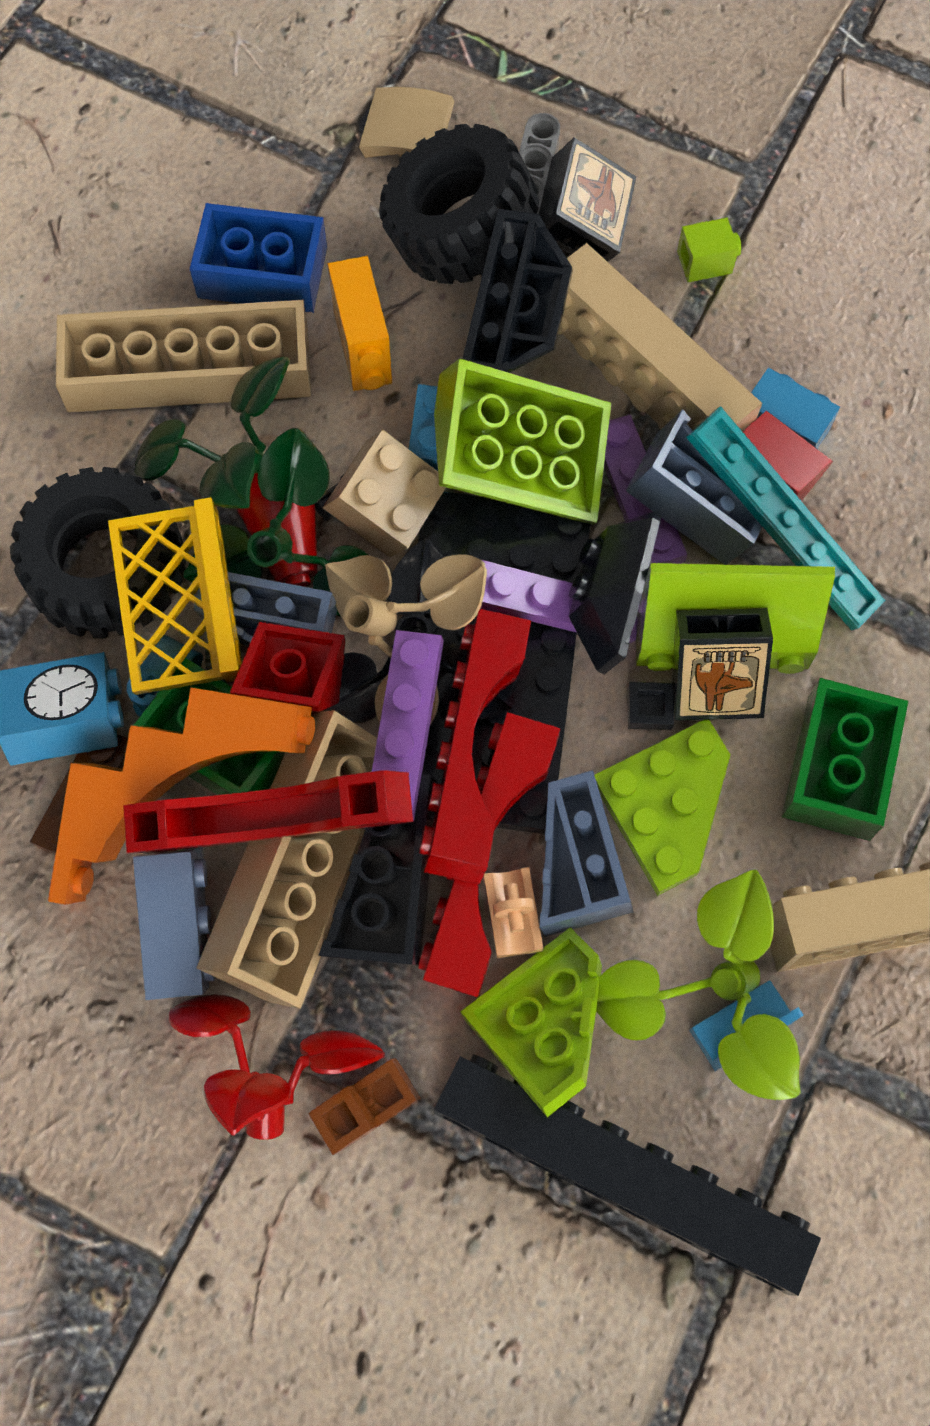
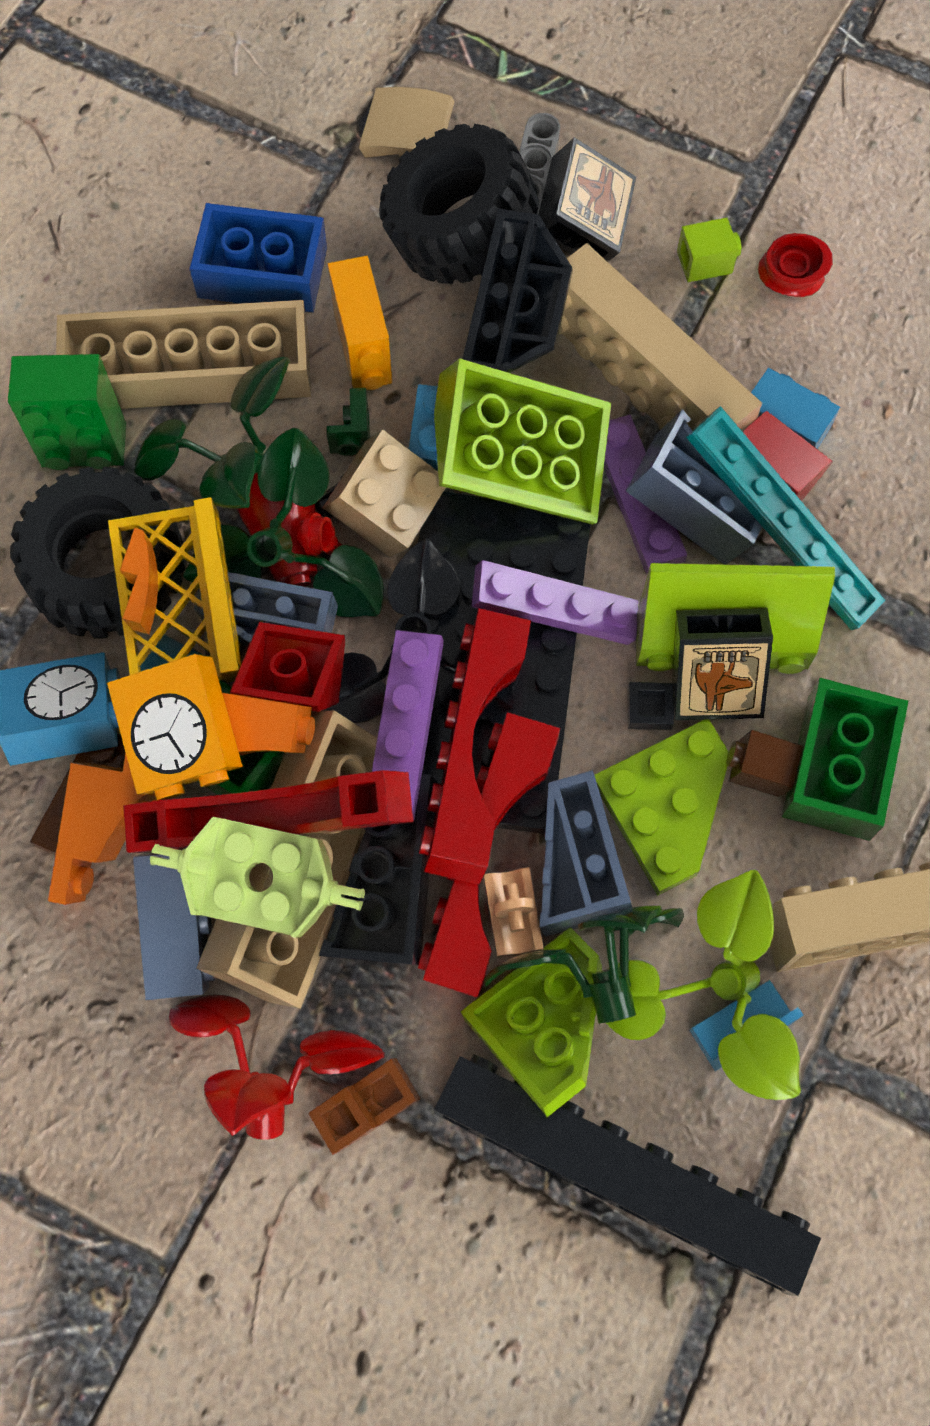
(67, 410): none -> green brick
(141, 570): none -> orange slope
(175, 726): none -> light orange brick
(218, 871): none -> yellowish green plate
(317, 534): none -> red plate
(351, 436): none -> dark green bracket
(362, 584): tan plant -> none
(611, 588): black wedge -> none
(611, 986): none -> dark green plant
(764, 763): none -> reddish brown brick
(795, 265): none -> red piece

